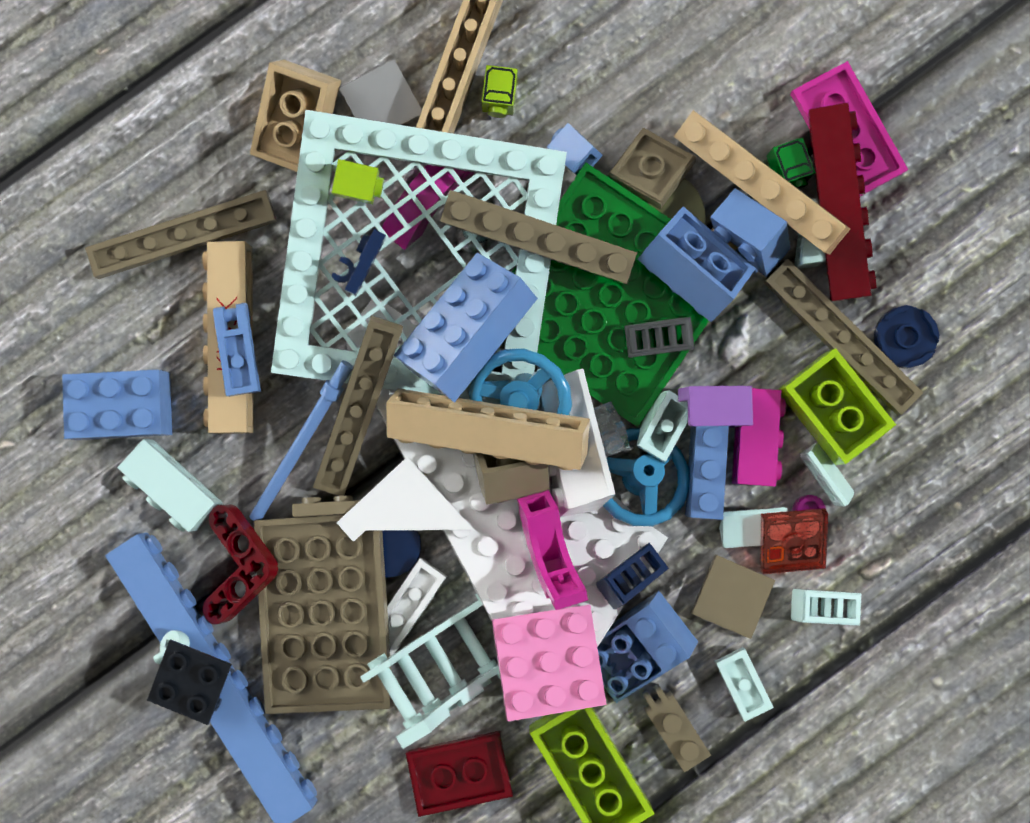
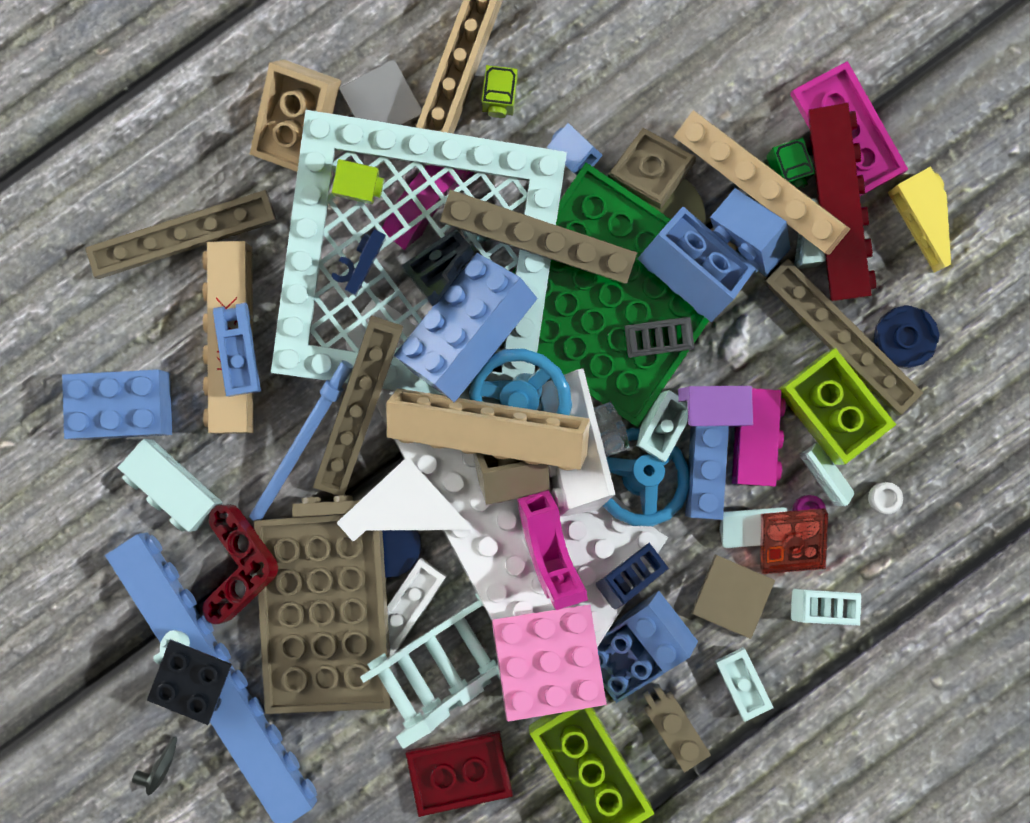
(159, 771): none -> pearl dark grey bar
(439, 265): none -> black wing
(885, 498): none -> white tile
(925, 211): none -> light yellow slope

